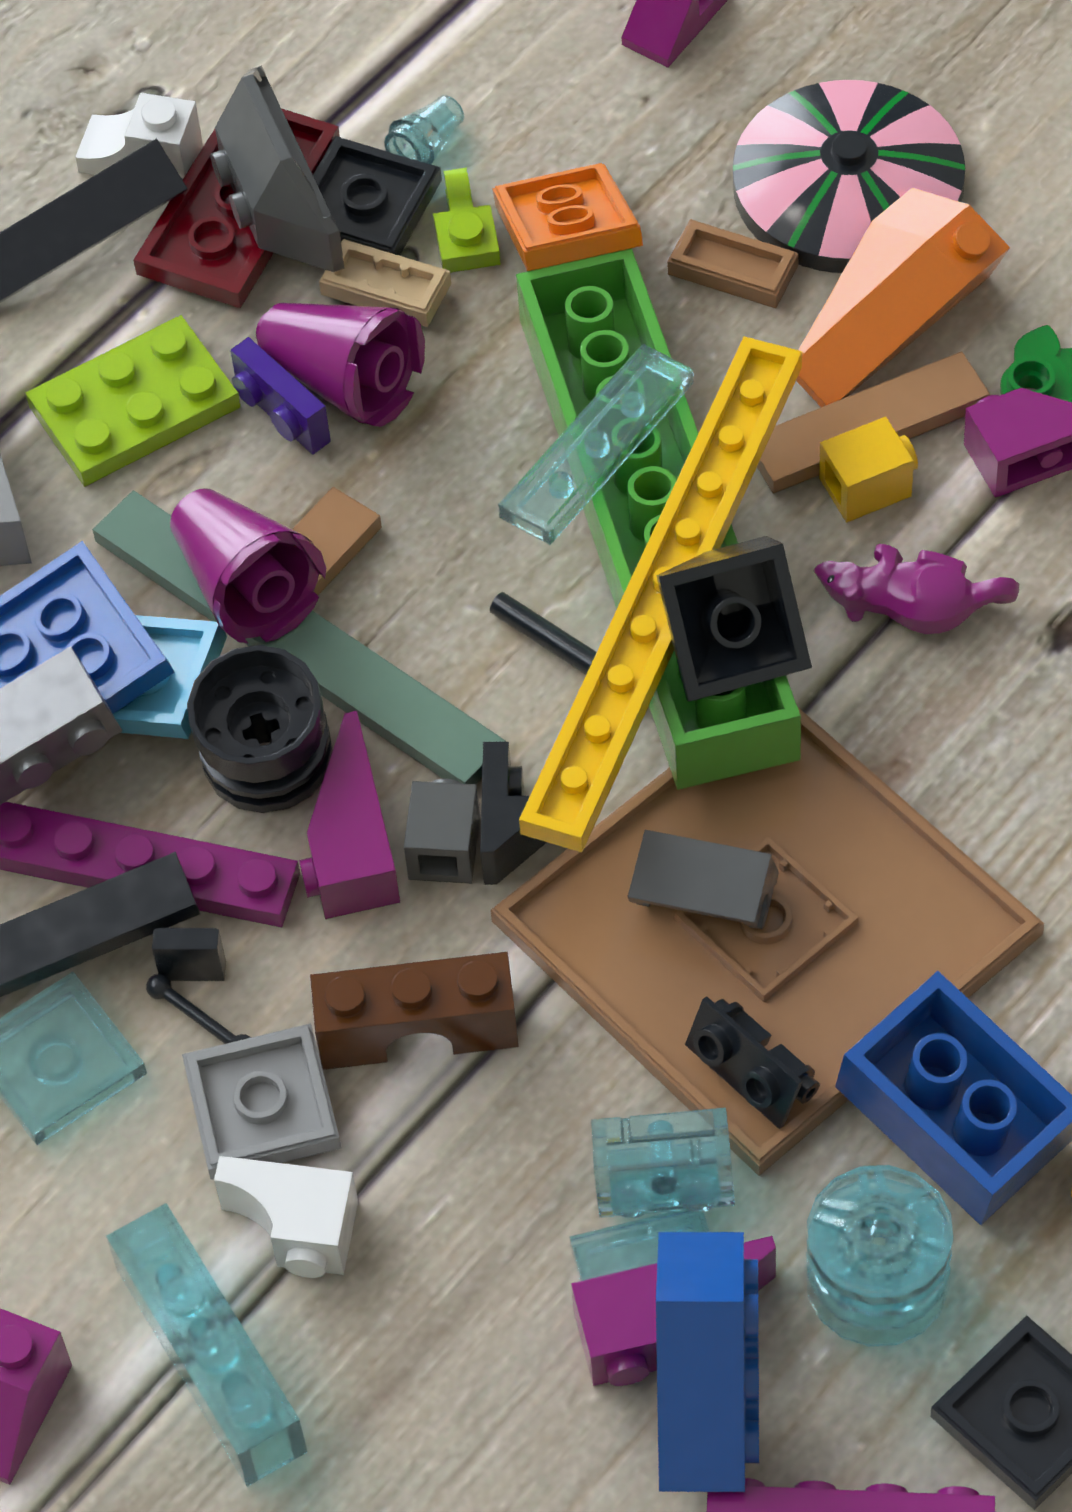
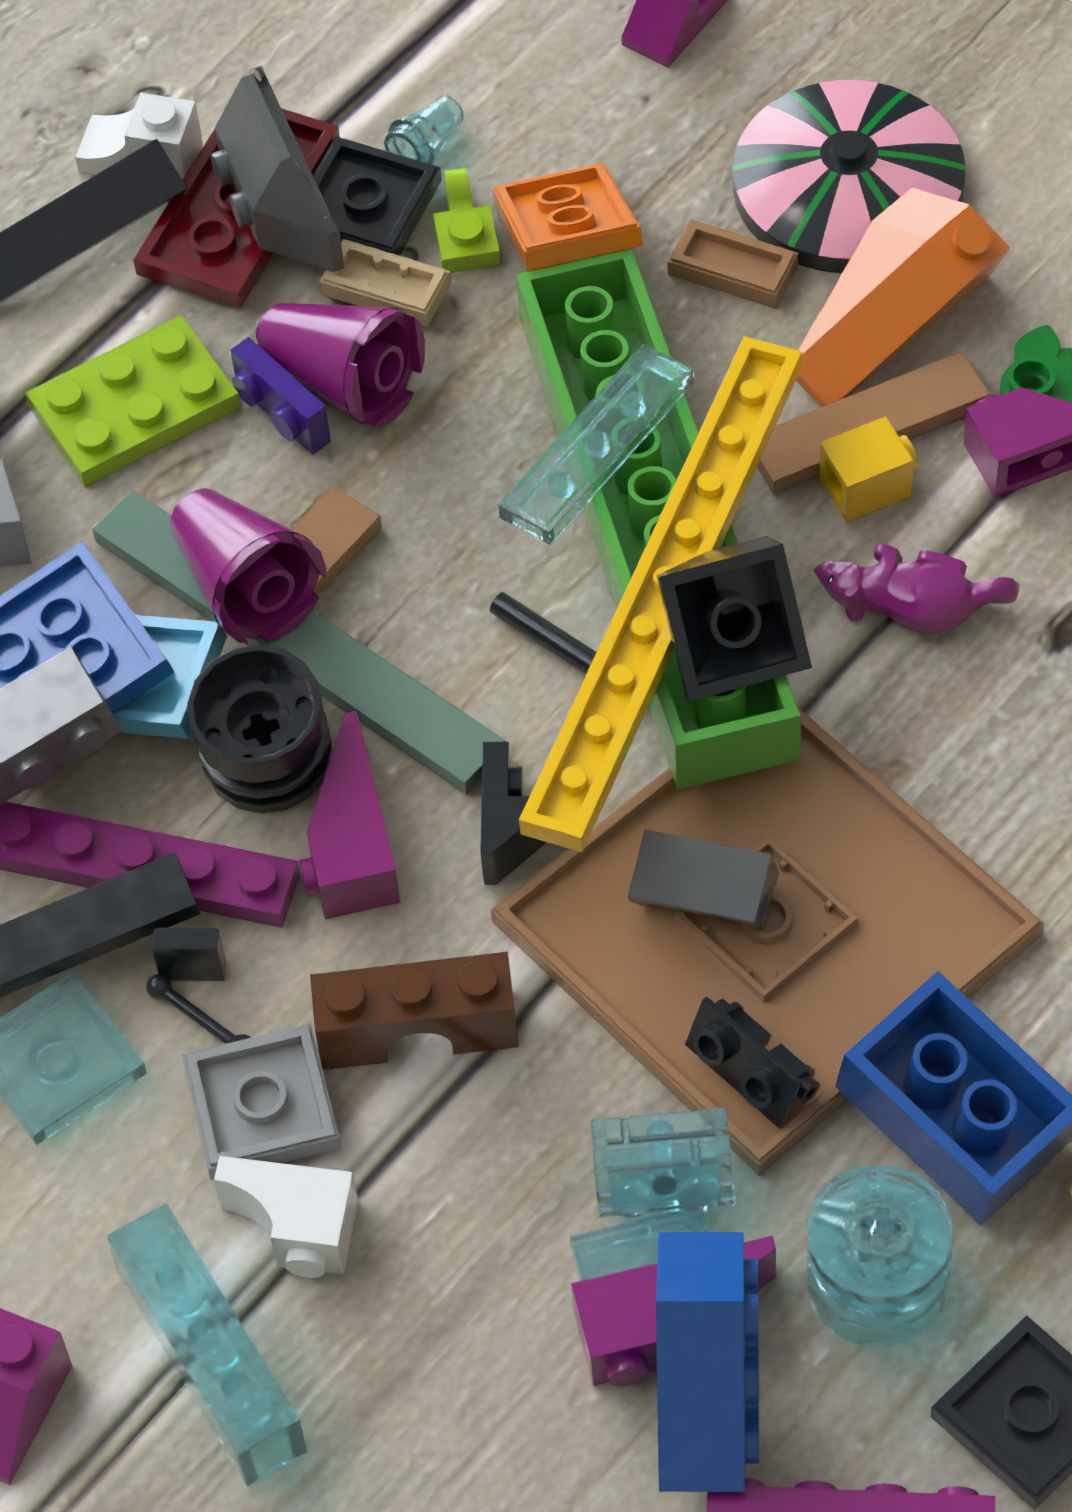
(442, 831): dark grey brick -> none

